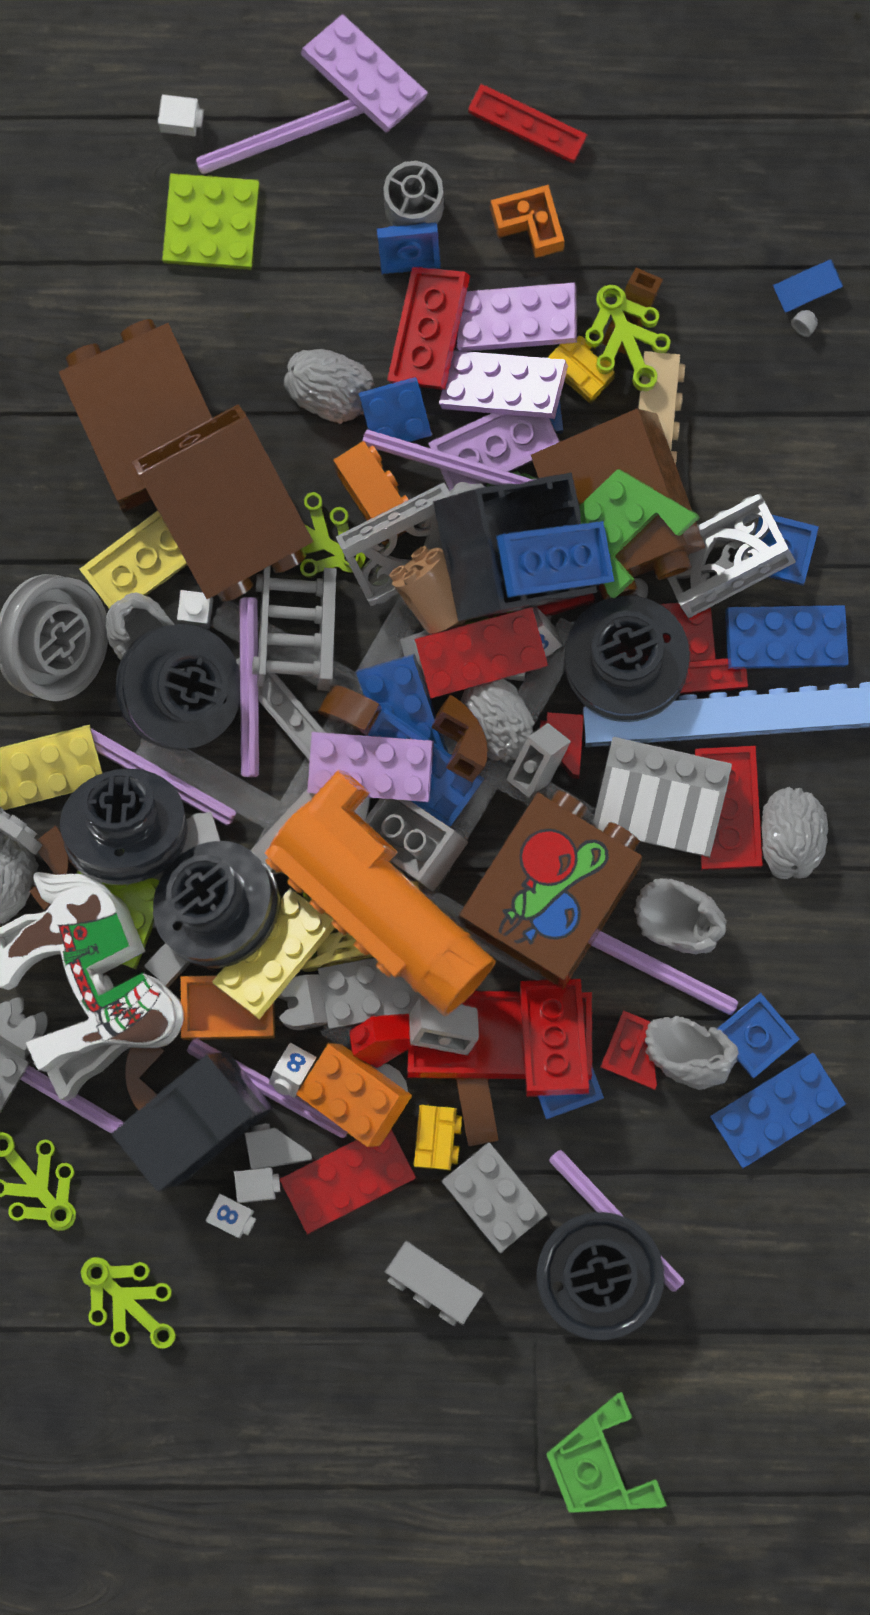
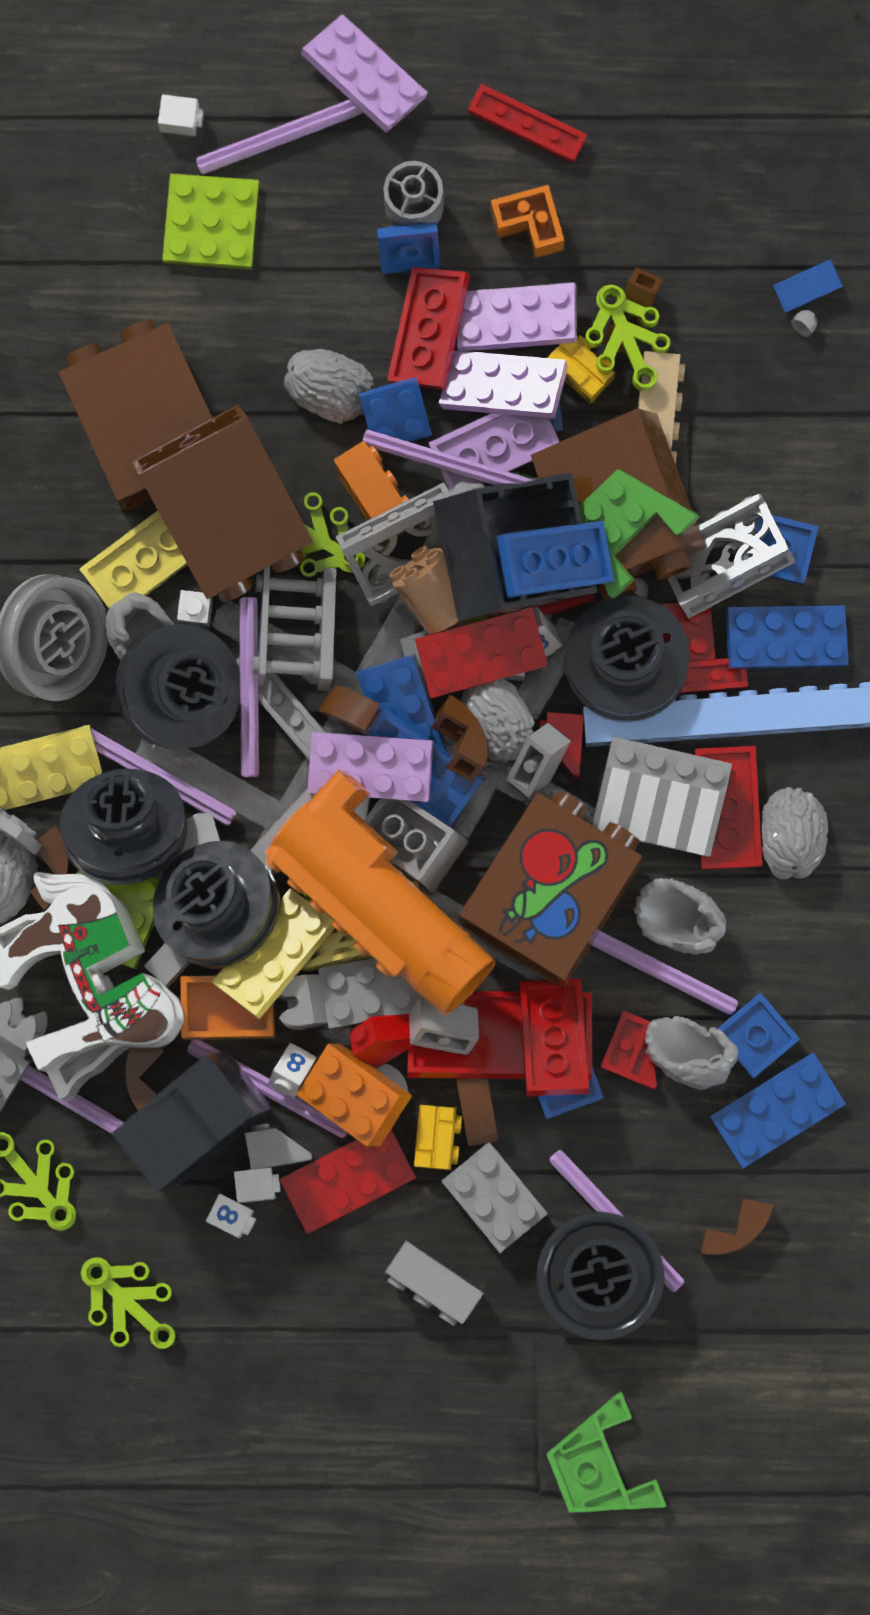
(750, 1222): none -> reddish brown brick

